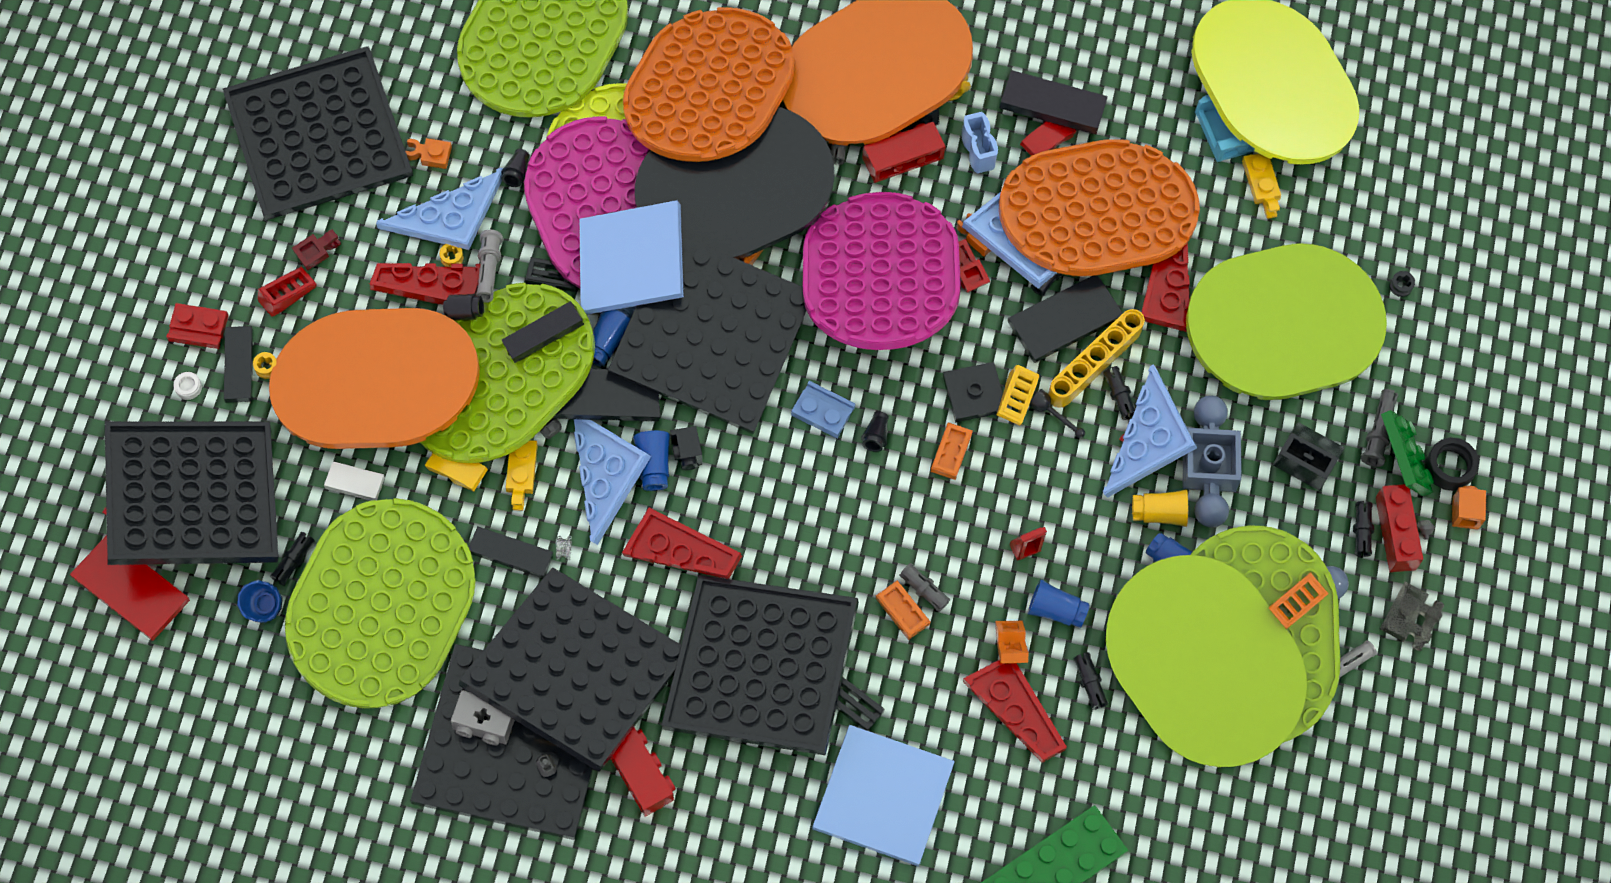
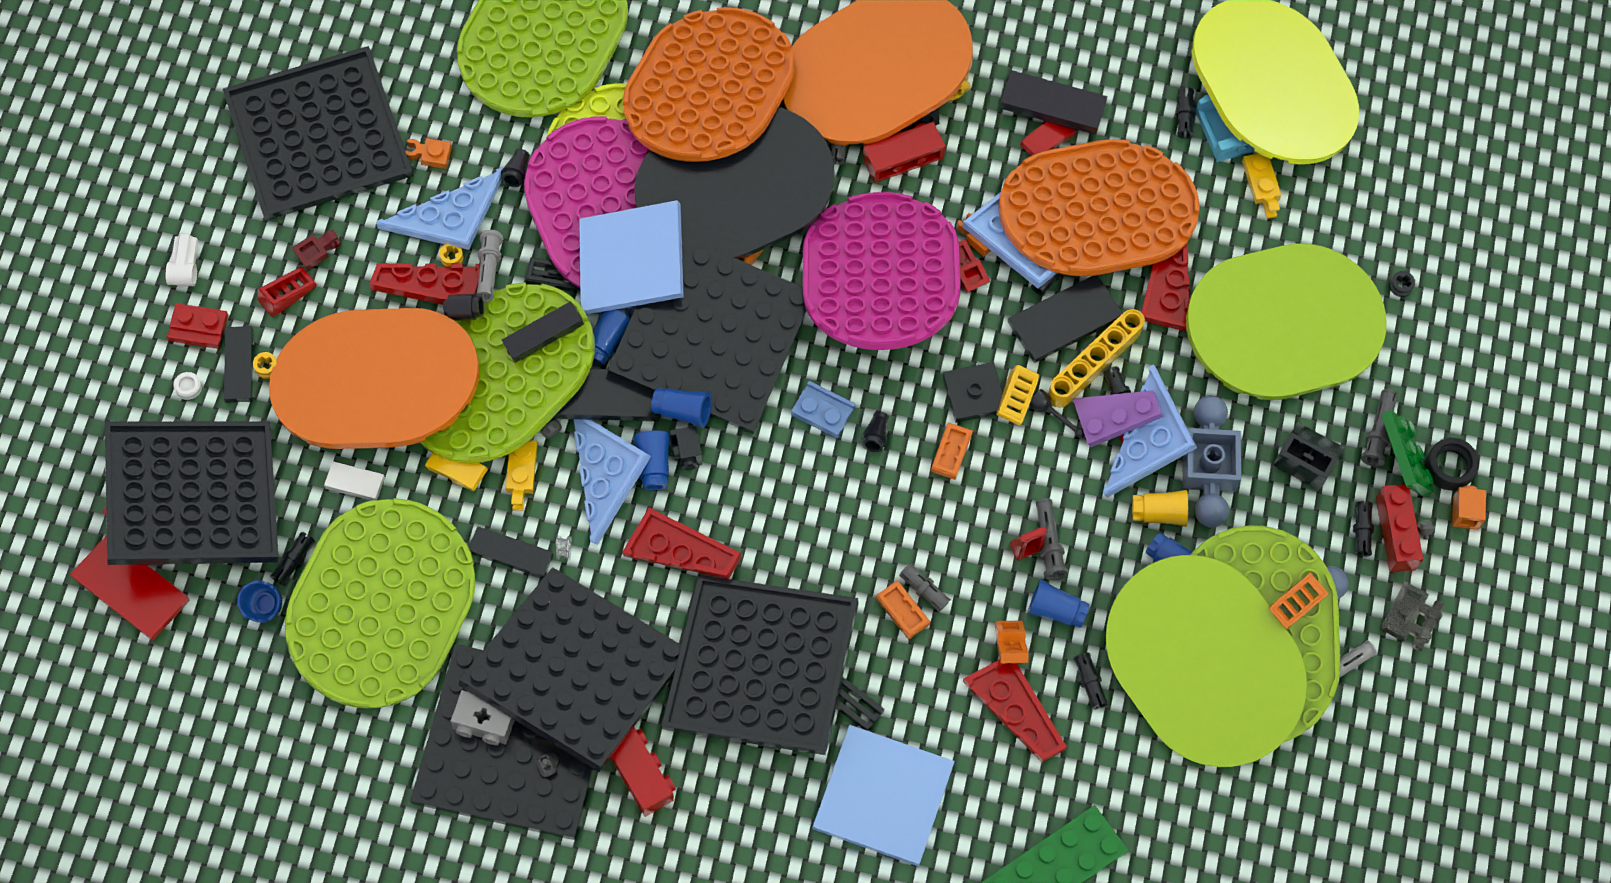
(182, 268): none -> white piece
(683, 405): none -> blue plant
(979, 142): light blue brick -> none
(1051, 551): none -> dark grey pin
(1116, 414): none -> medium lavender wing
(1185, 113): none -> black pin

